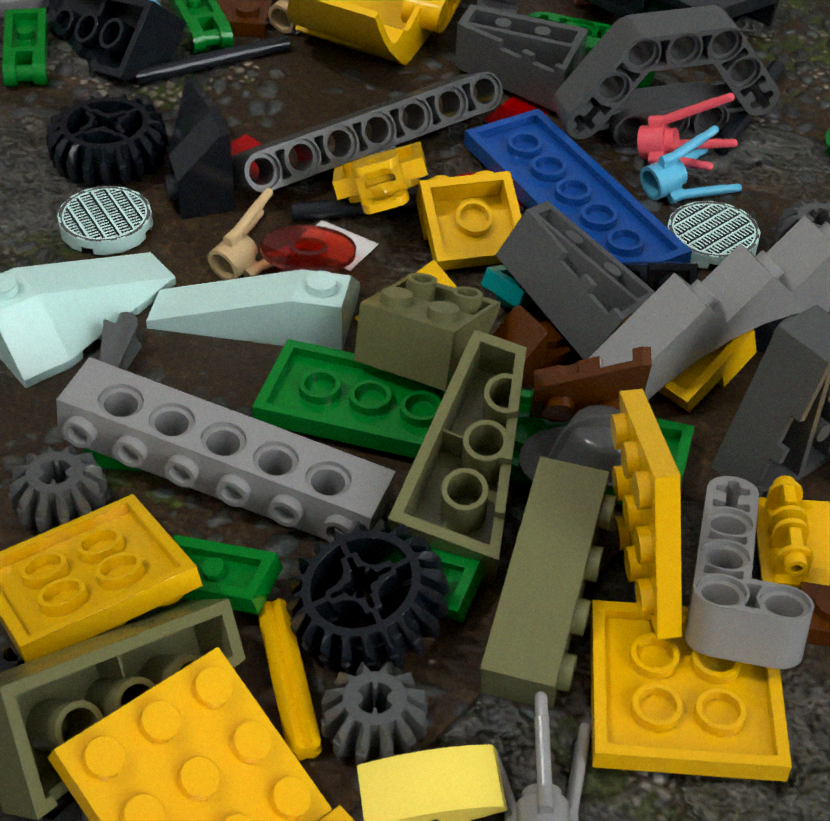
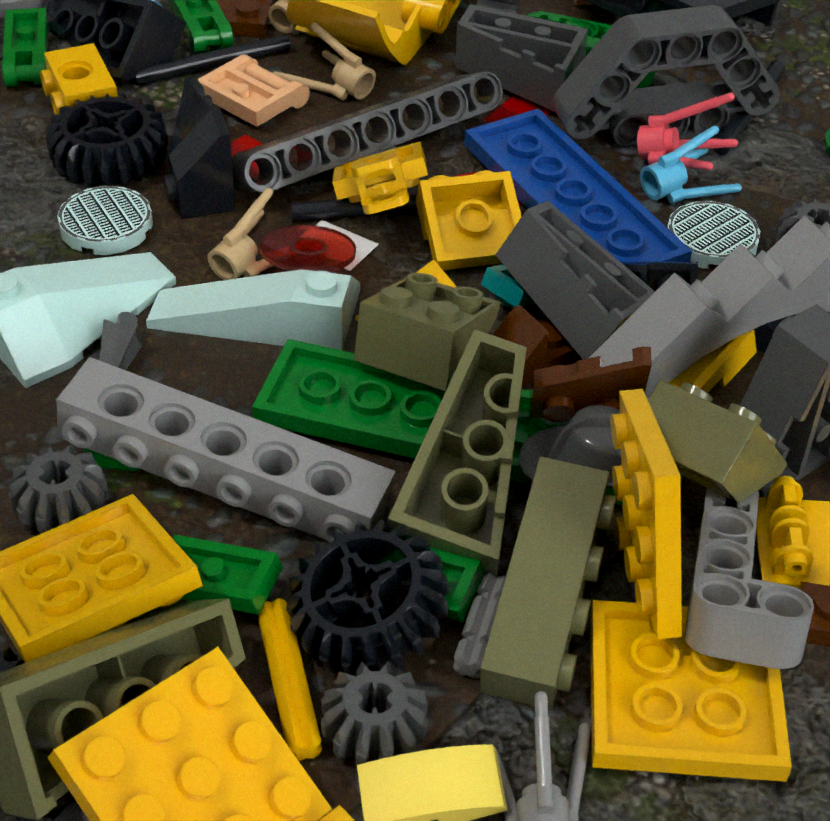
(75, 75): none -> yellow brick
(252, 91): none -> light nougat plate
(349, 73): none -> tan plant
(478, 626): none -> light grey axle
(715, 444): none -> olive slope

